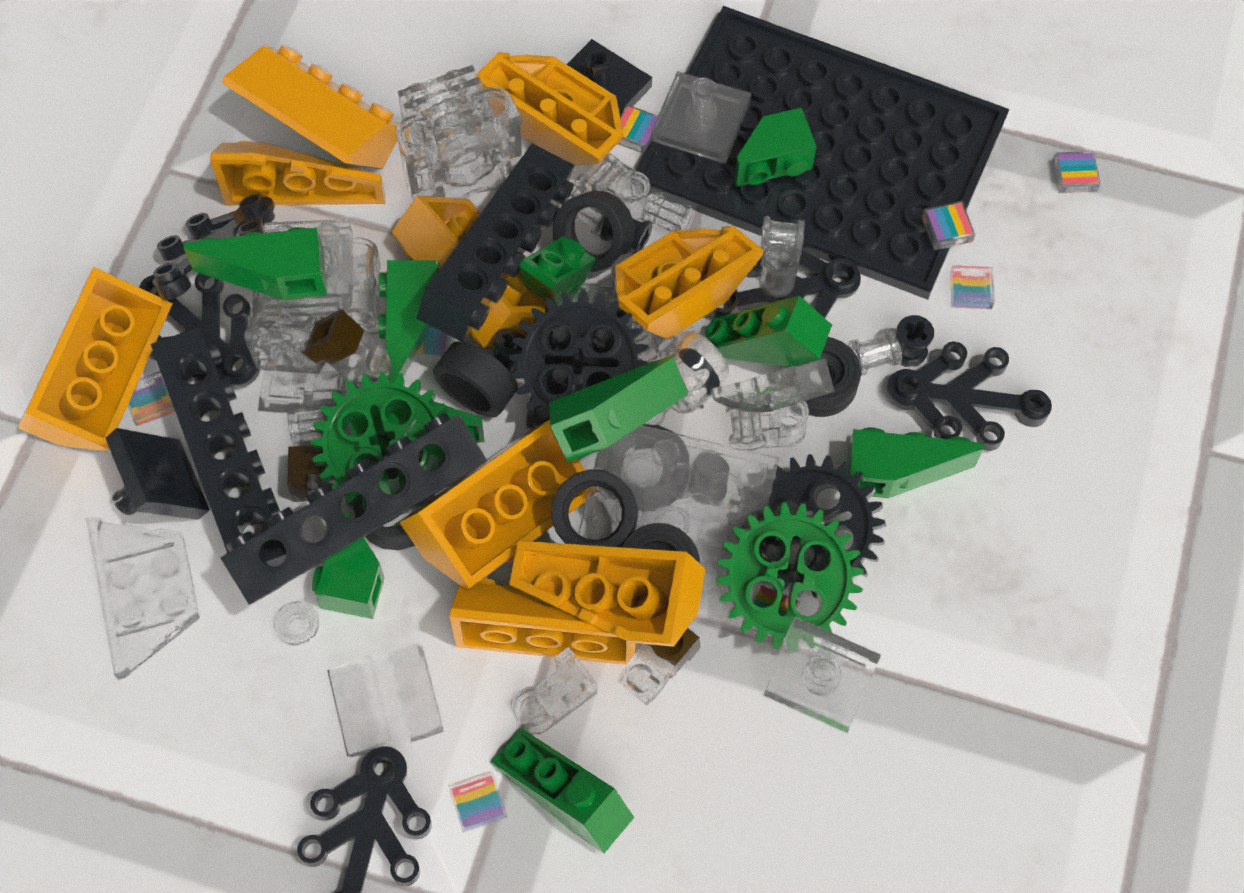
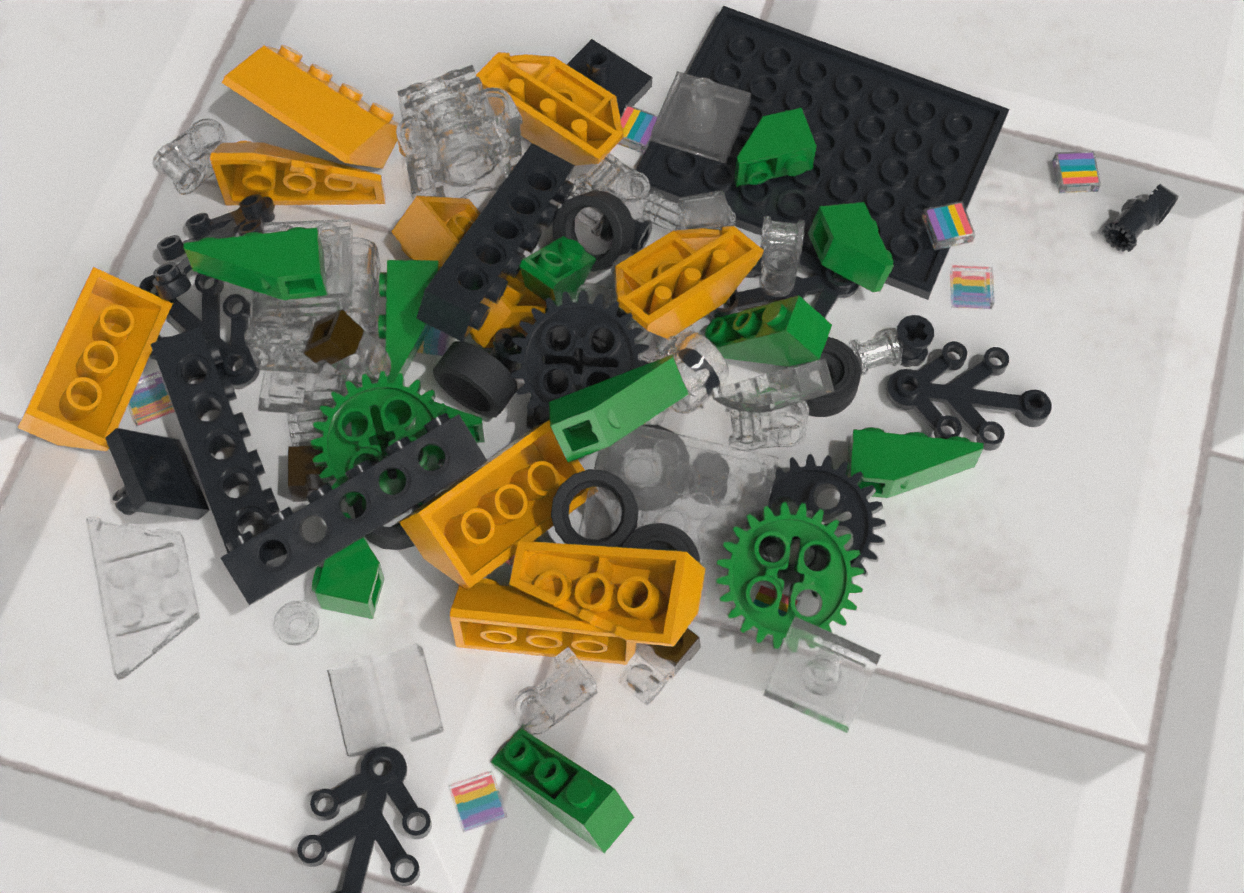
(190, 155): none -> clear piece
(705, 211): none -> clear piece
(851, 245): none -> green slope
(1139, 216): none -> black connector

